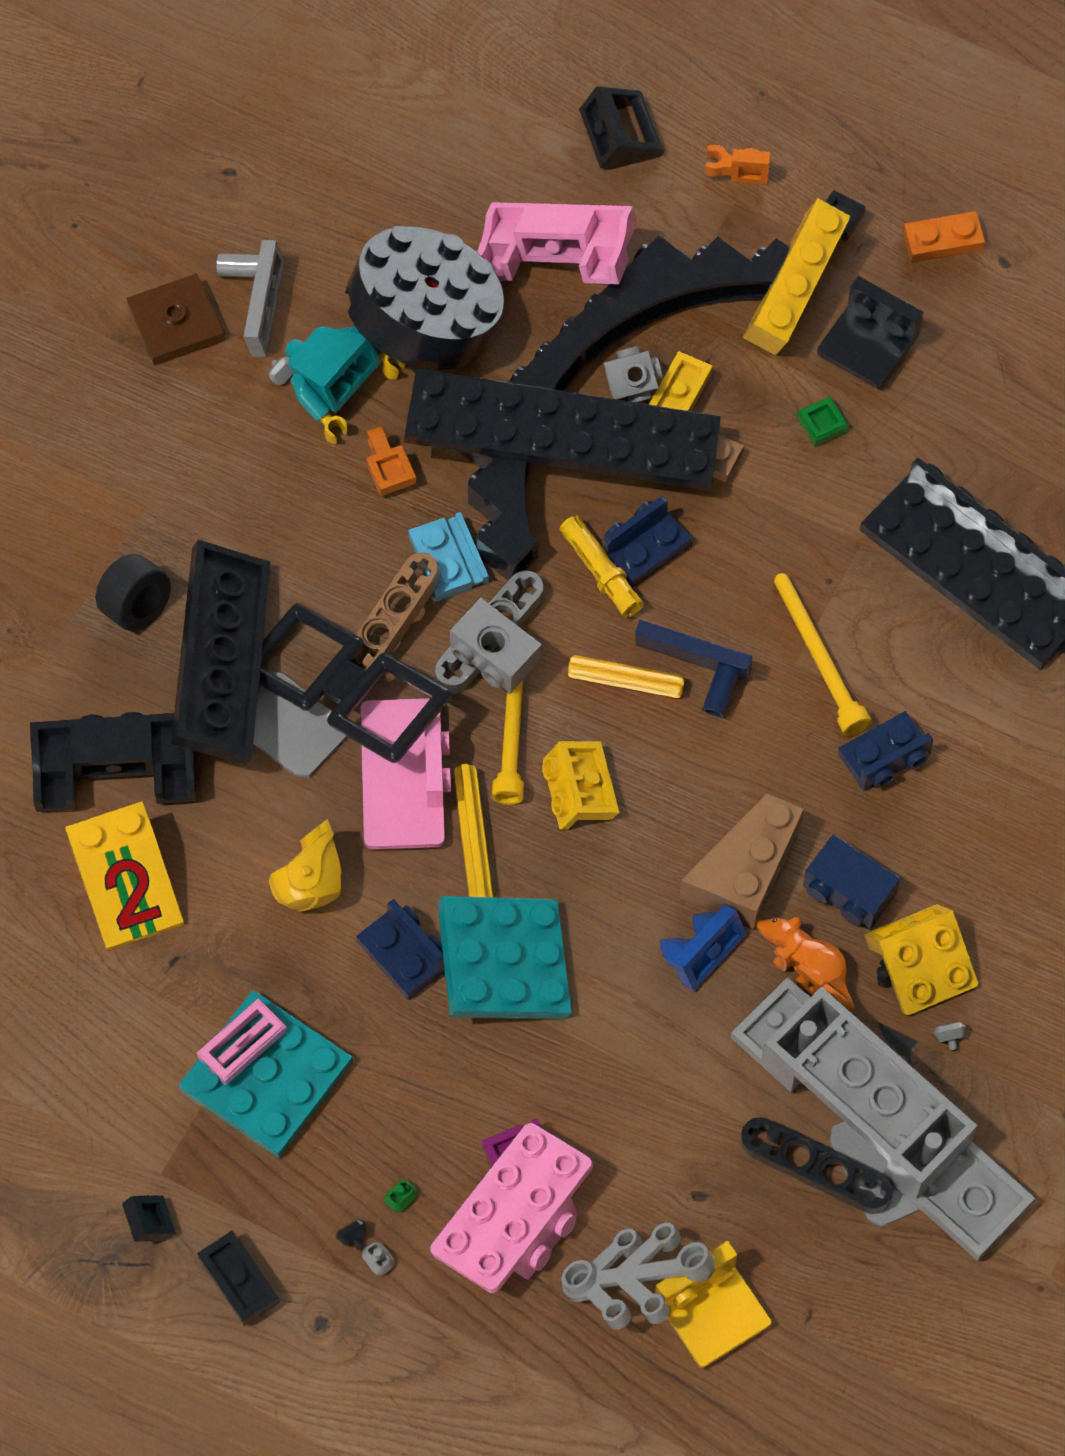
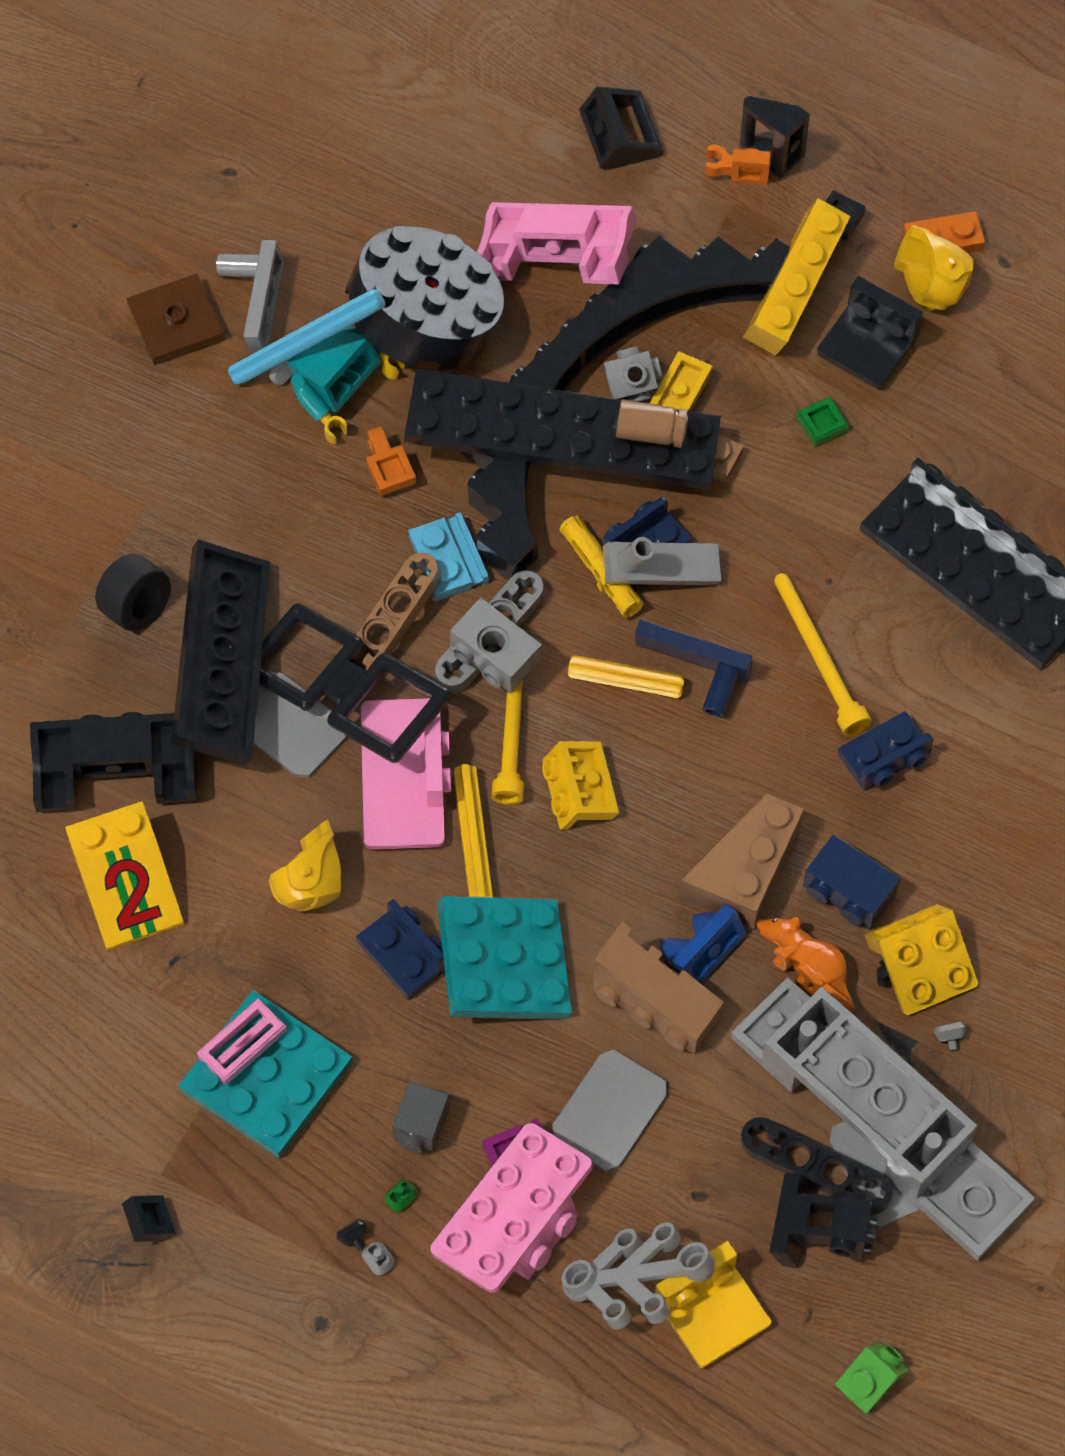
(238, 1278): black plate -> none
(306, 336): none -> medium azure axle
(420, 1118): none -> dark grey brick
(610, 1109): none -> light grey piece
(651, 423): none -> medium nougat piece
(655, 993): none -> medium nougat wedge
(661, 563): none -> light grey piece
(789, 131): none -> black tile
(850, 1227): none -> black tile
(872, 1375): none -> bright green bracket
(933, 268): none -> yellow helmet

